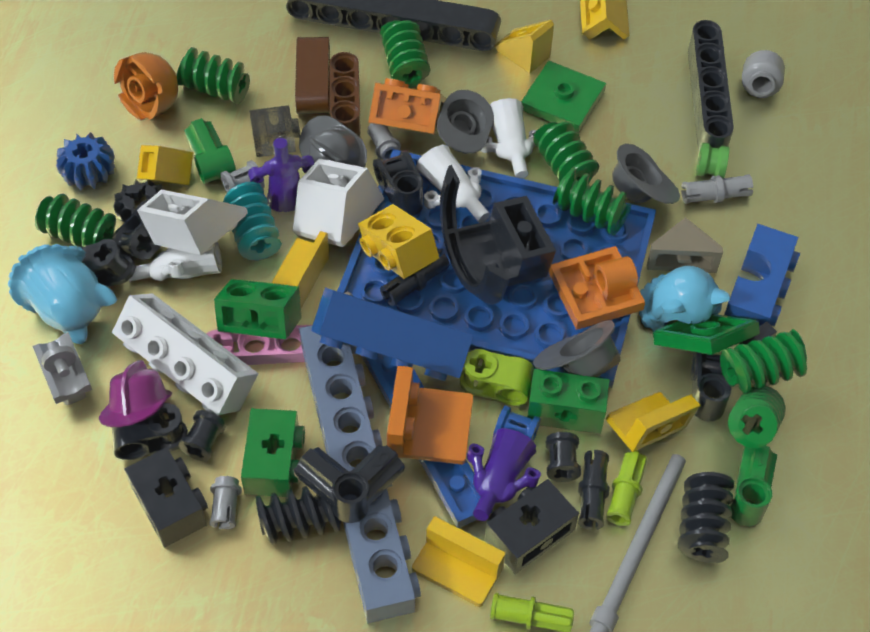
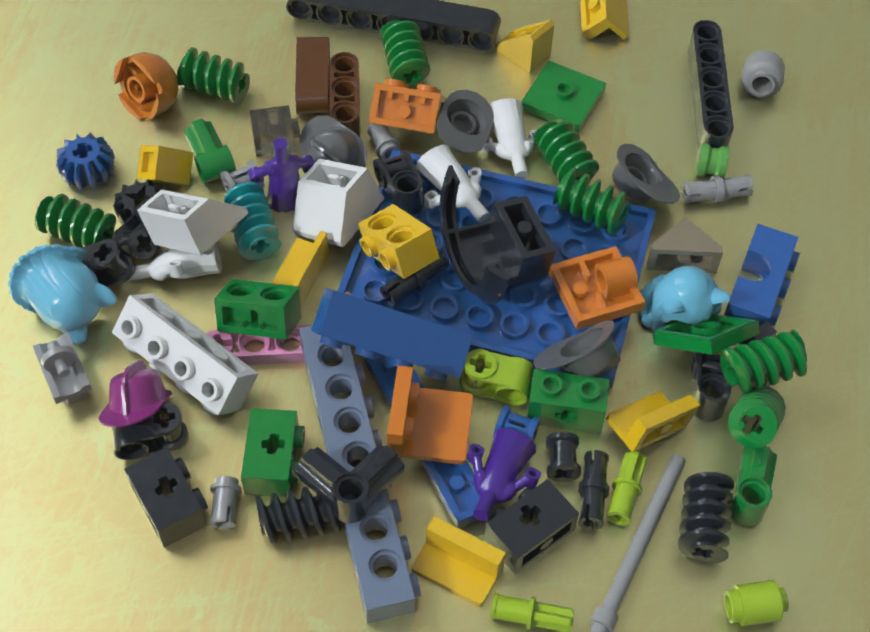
(202, 435): black bush -> none
(755, 603): none -> lime brick

